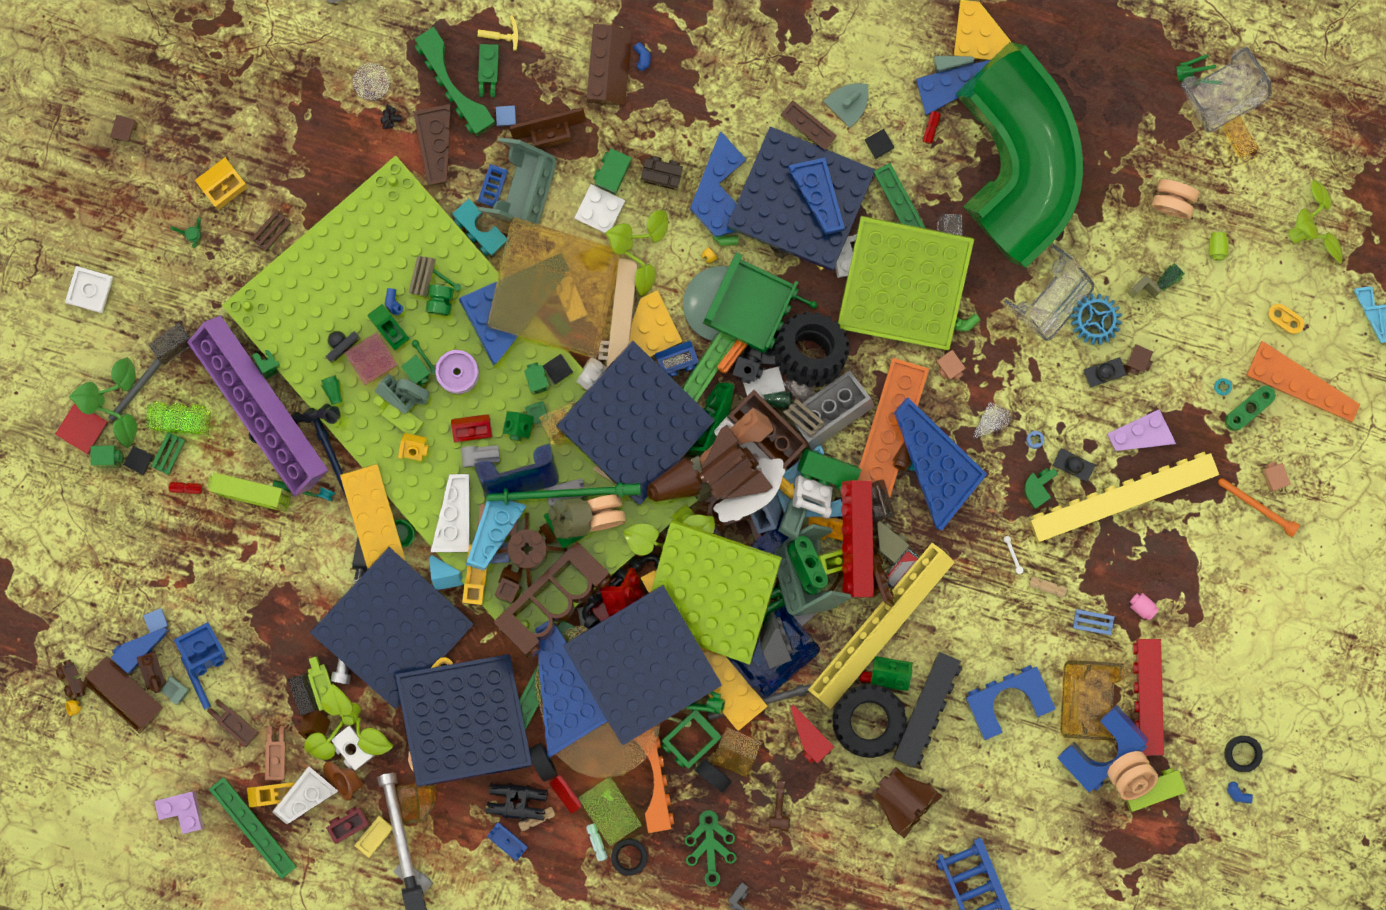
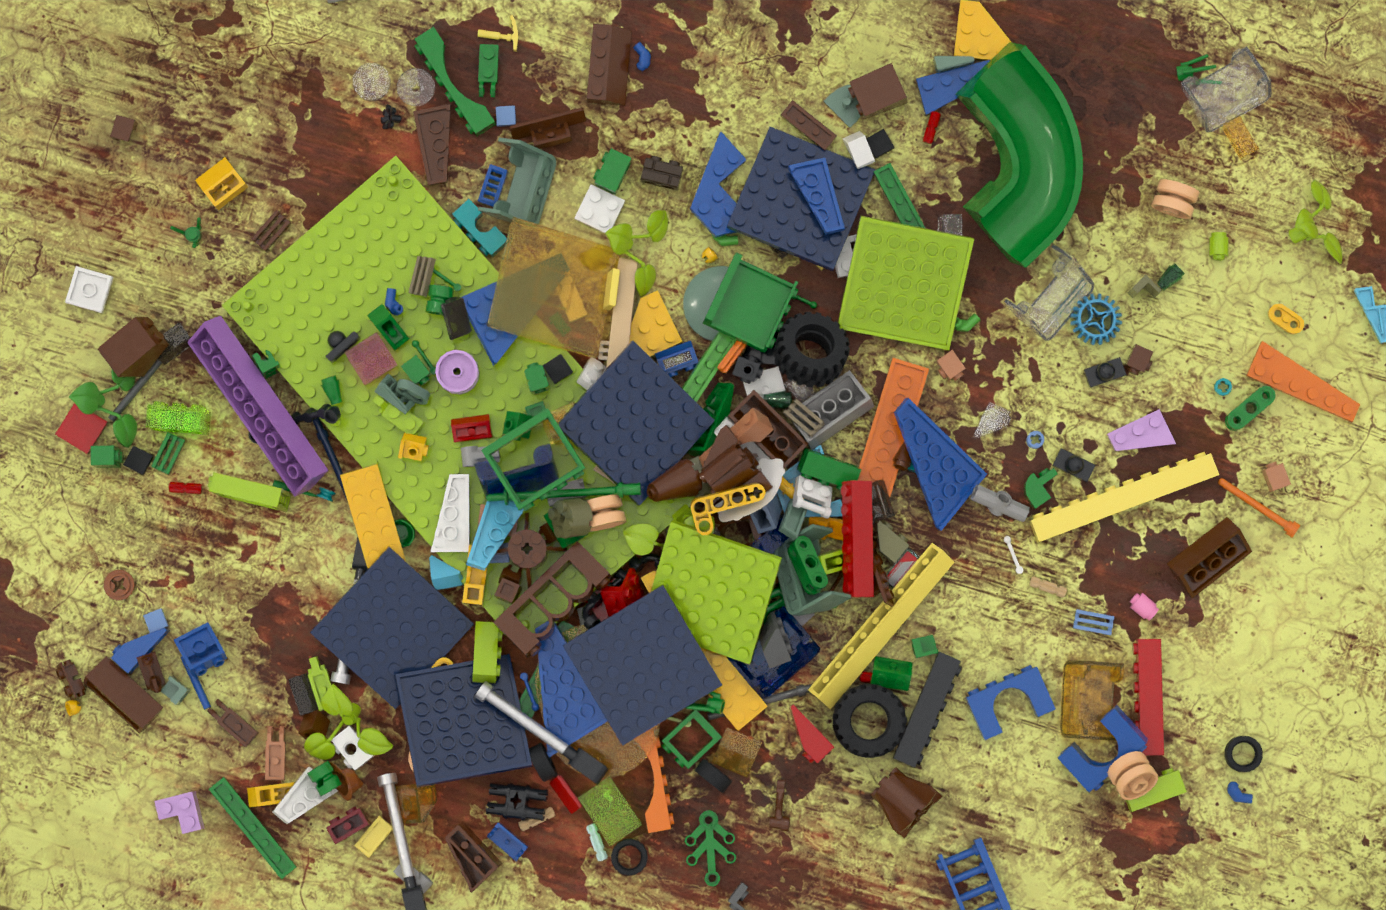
(118, 575): none -> dark orange gear
(134, 348): none -> reddish brown slope
(324, 778): none -> green wheel
(412, 78): none -> clear dish
(456, 317): none -> clear smoke slope
(472, 855): none -> reddish brown wedge
(486, 652): none -> lime brick
(519, 431): none -> green window
(524, 676): none -> blue hinge
(578, 758): none -> flat silver piece
(611, 289): none -> light yellow tile
(728, 503): none -> yellow beam
(859, 149): none -> white slope
(878, 91): none -> reddish brown slope
(924, 646): none -> green panel
(1000, 503): none -> light grey piece
(1209, 557): none -> reddish brown slope

